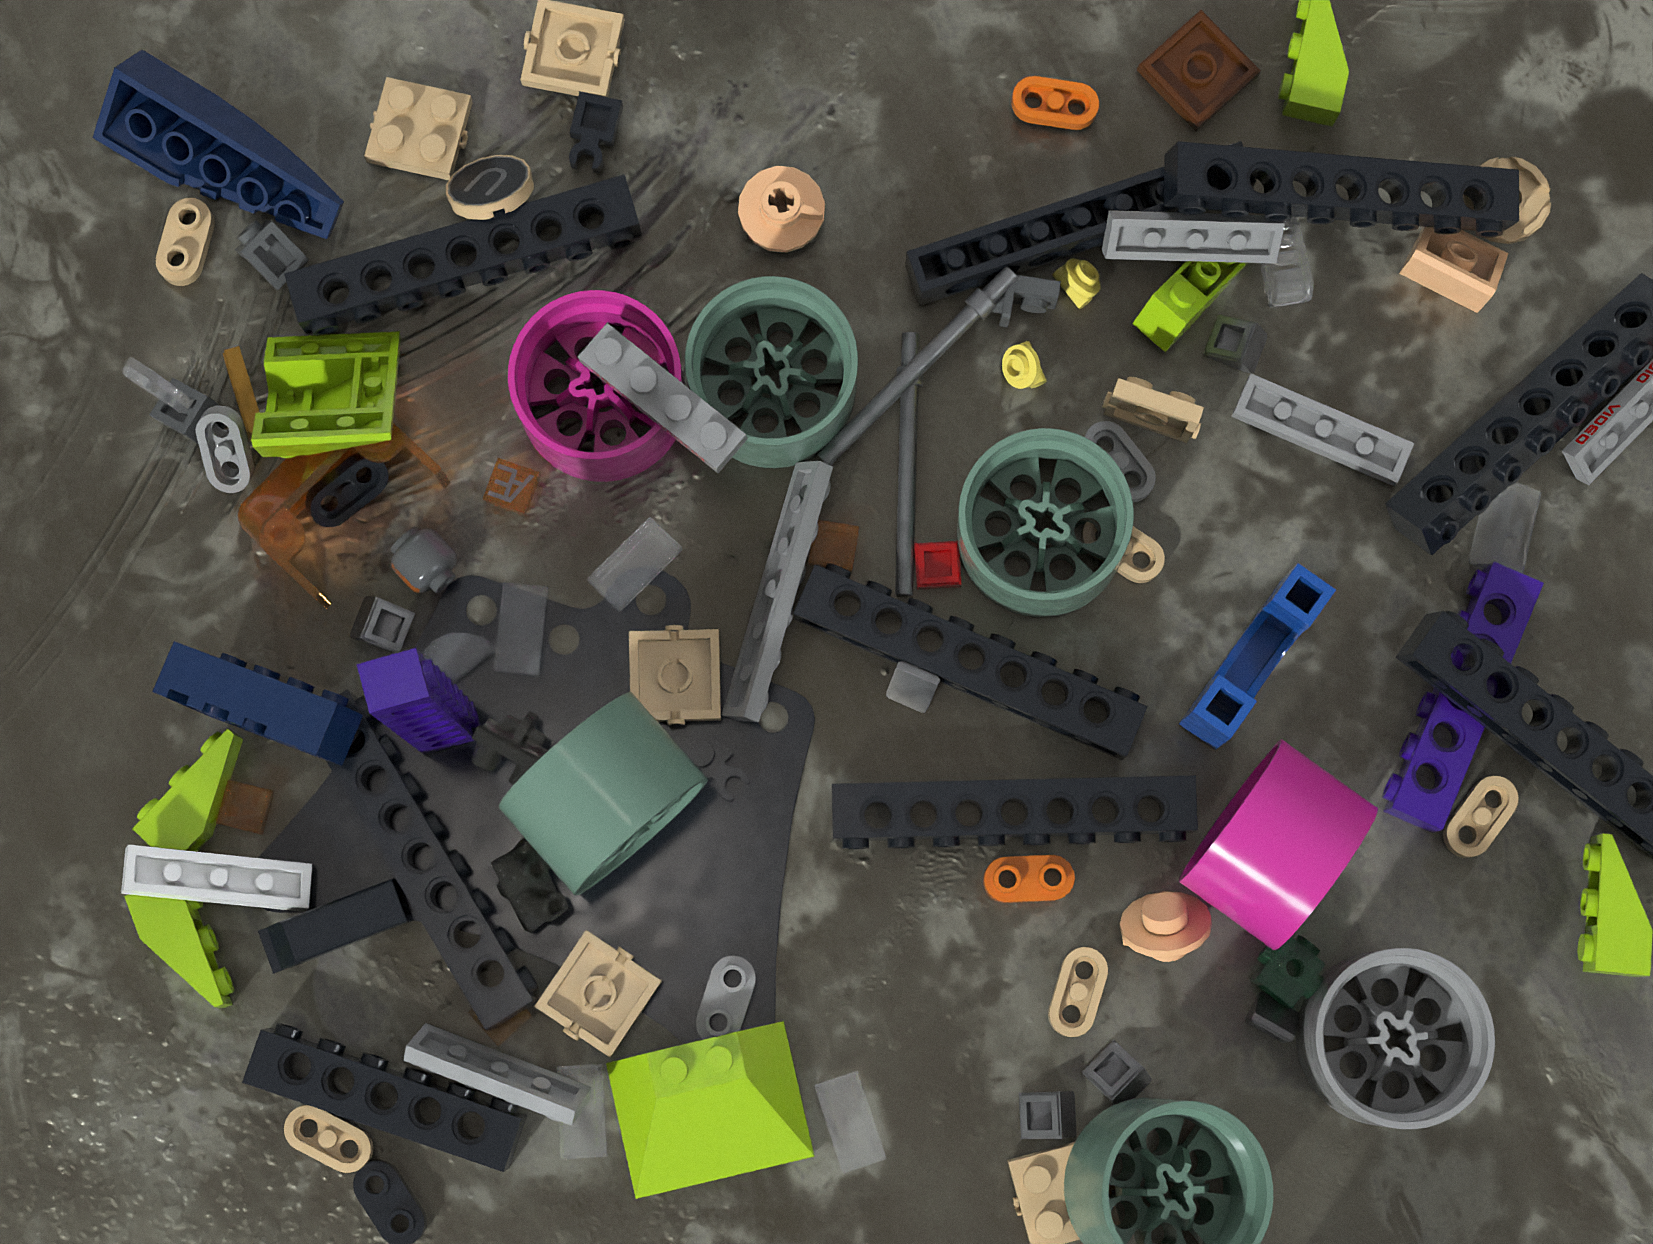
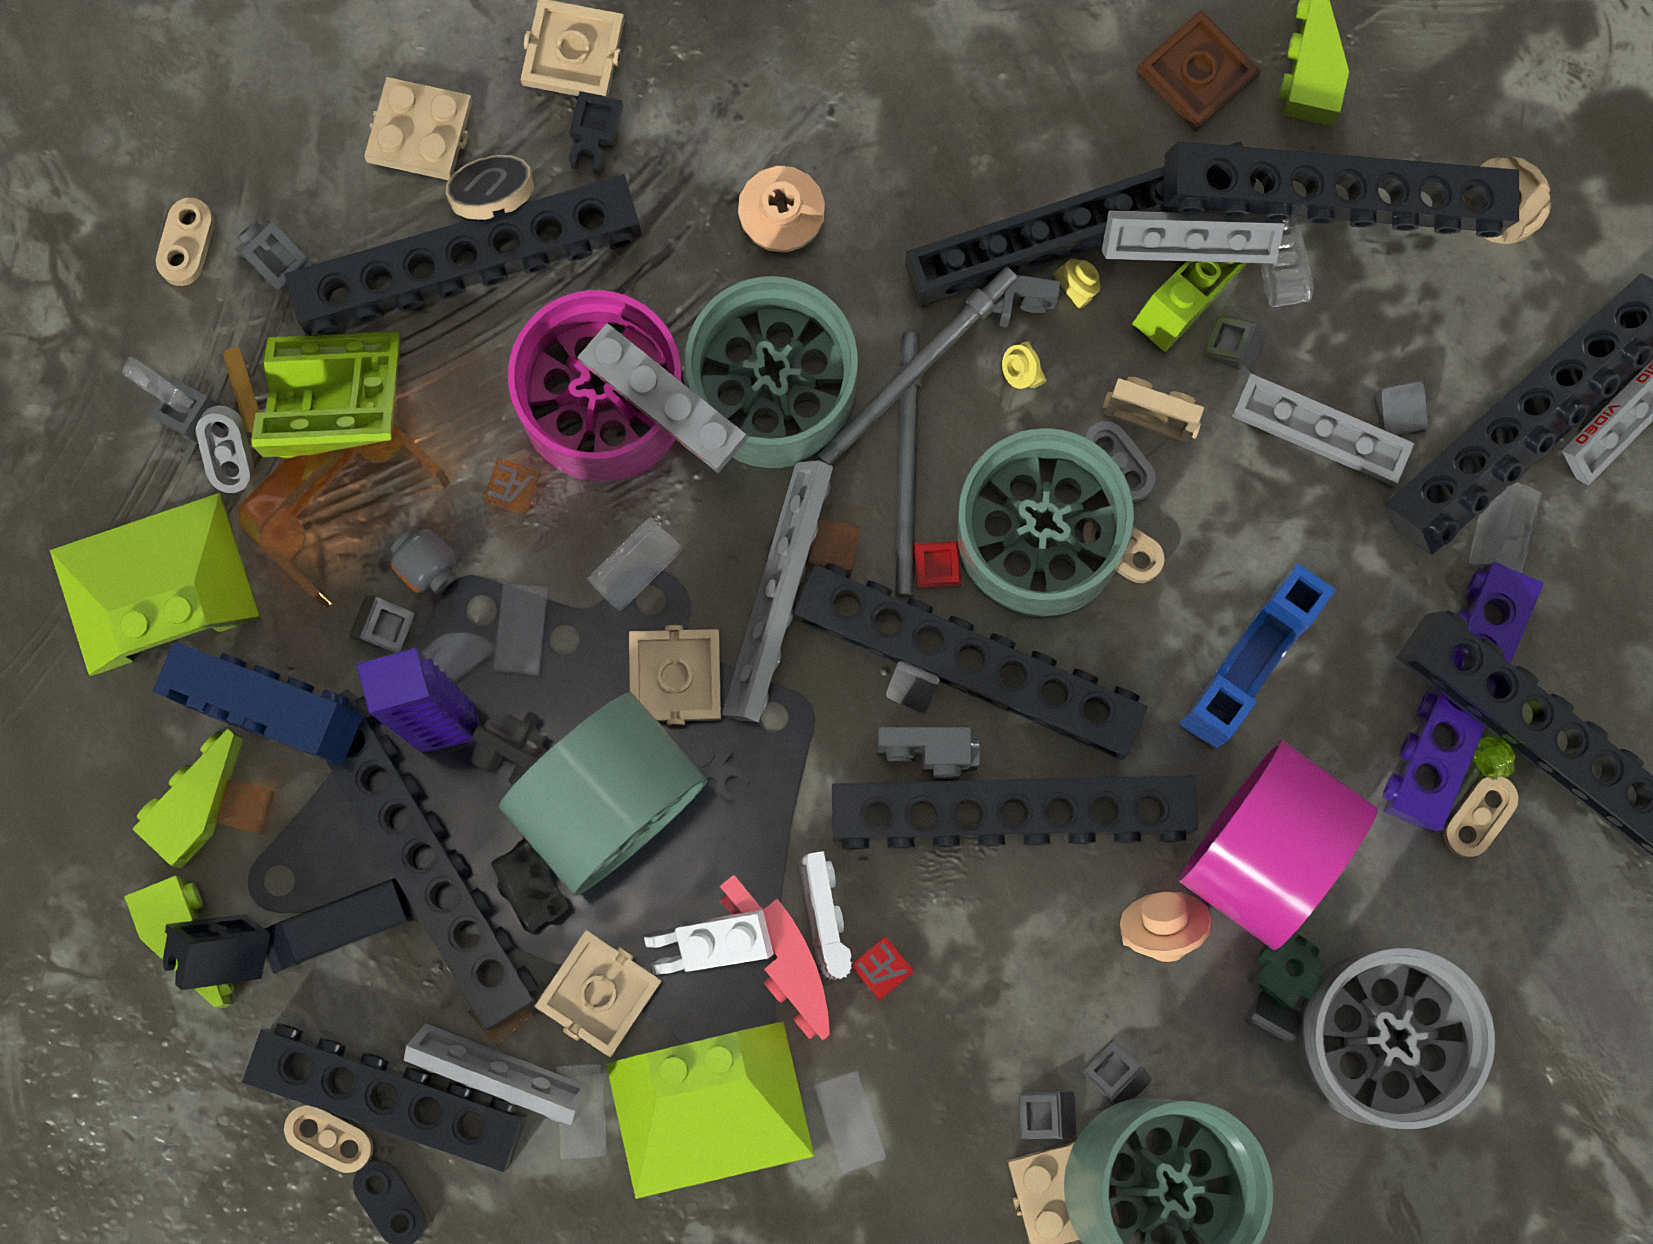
(154, 582): none -> lime slope
(208, 144): dark blue wedge -> none
(215, 951): none -> black hinge
(216, 878): white plate -> none
(348, 491): black plate -> none
(713, 942): none -> white hinge
(724, 999): light grey plate -> none
(794, 971): none -> coral slope
(824, 917): none -> white hinge
(882, 968): none -> red tile
(944, 750): none -> dark grey plate
(1029, 878): orange plate -> none
(1055, 98): orange plate -> none
(1078, 992): tan plate -> none
(1402, 408): none -> flat silver slope
(1456, 266): light nougat slope -> none
(1494, 758): none -> clear neon green plate
(1616, 925): lime slope -> none

